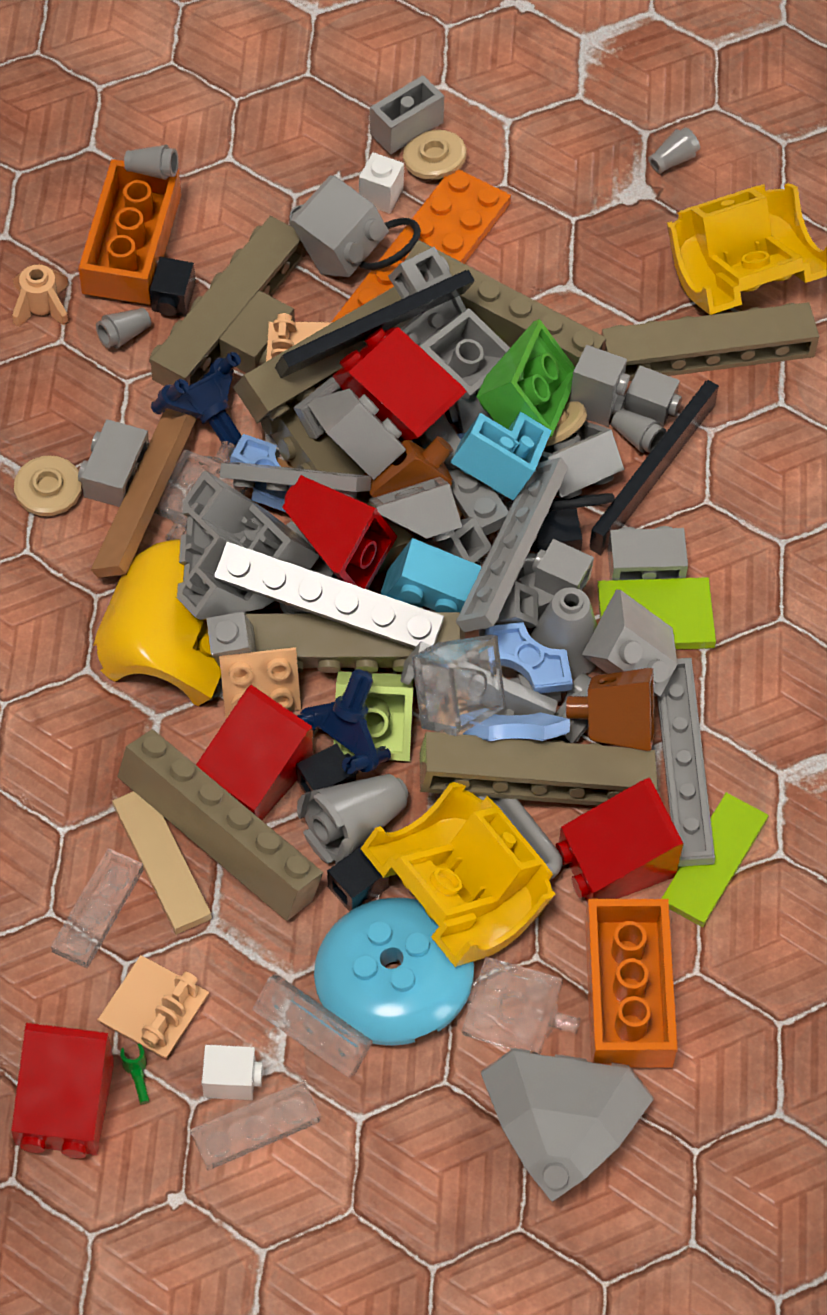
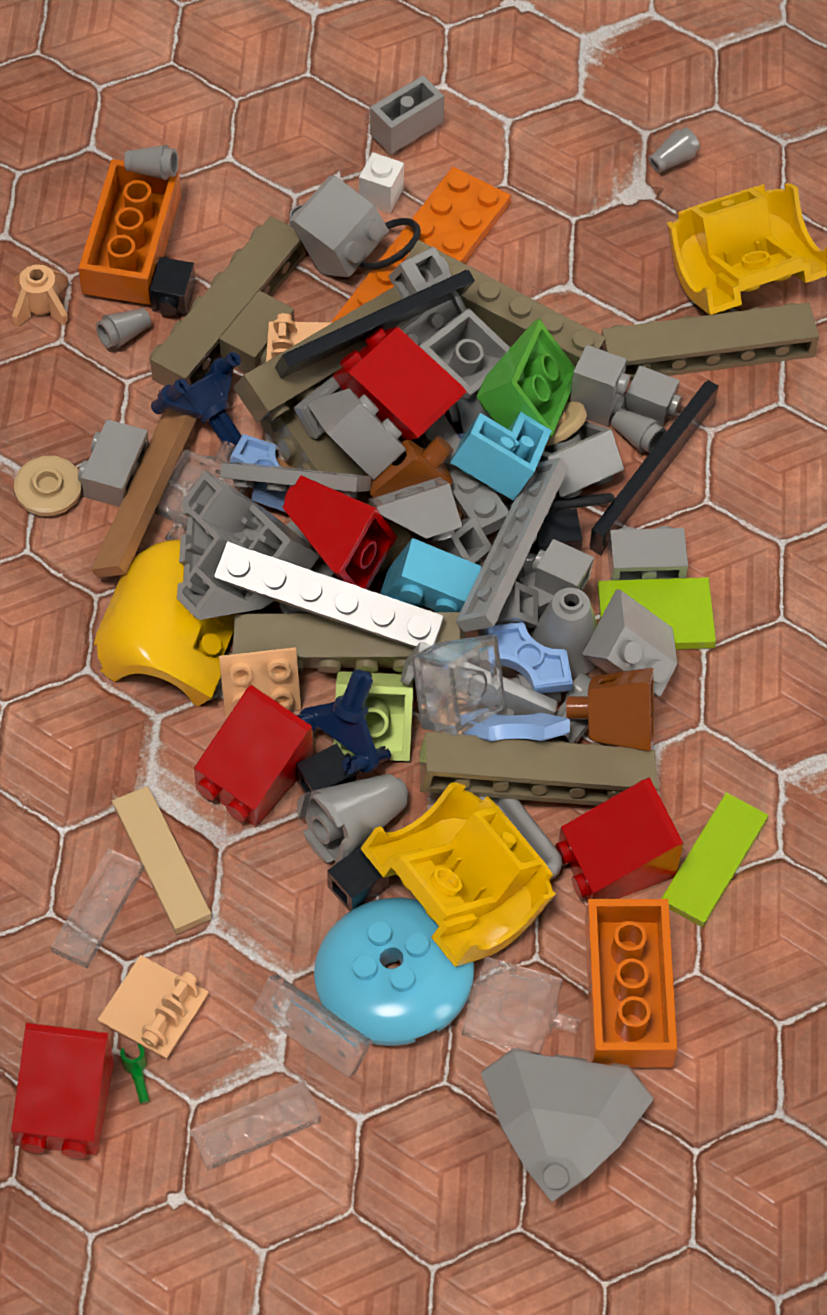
(219, 824): dark tan brick -> none
(230, 635): light grey brick -> none
(230, 1072): white brick -> none
(434, 154): tan wheel -> none
(685, 766): light grey tile -> none

